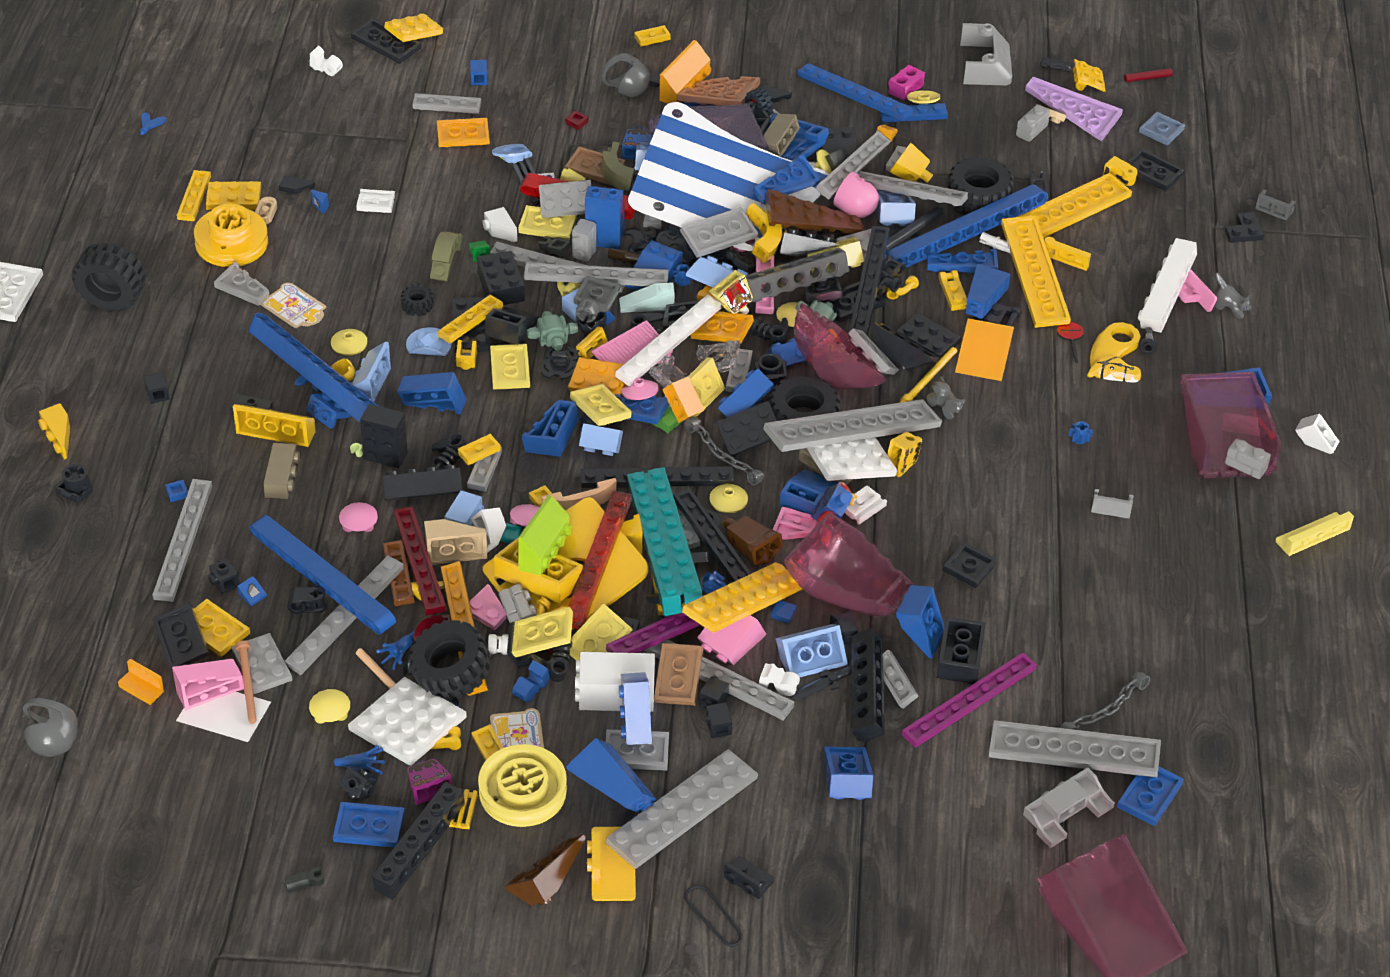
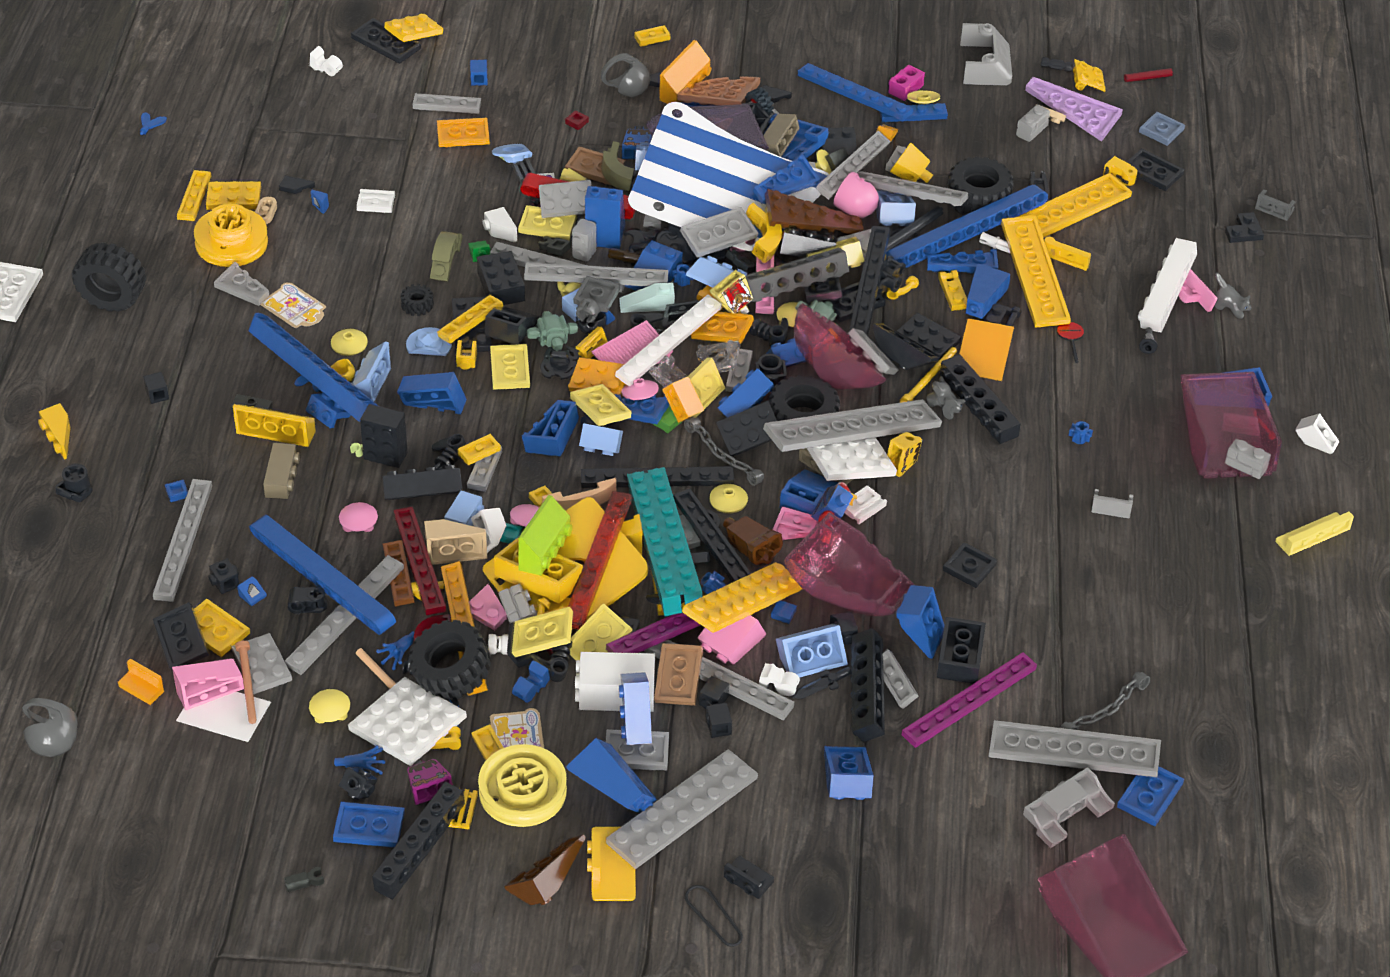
(980, 399): none -> black brick
(1107, 354): yellow animal -> none

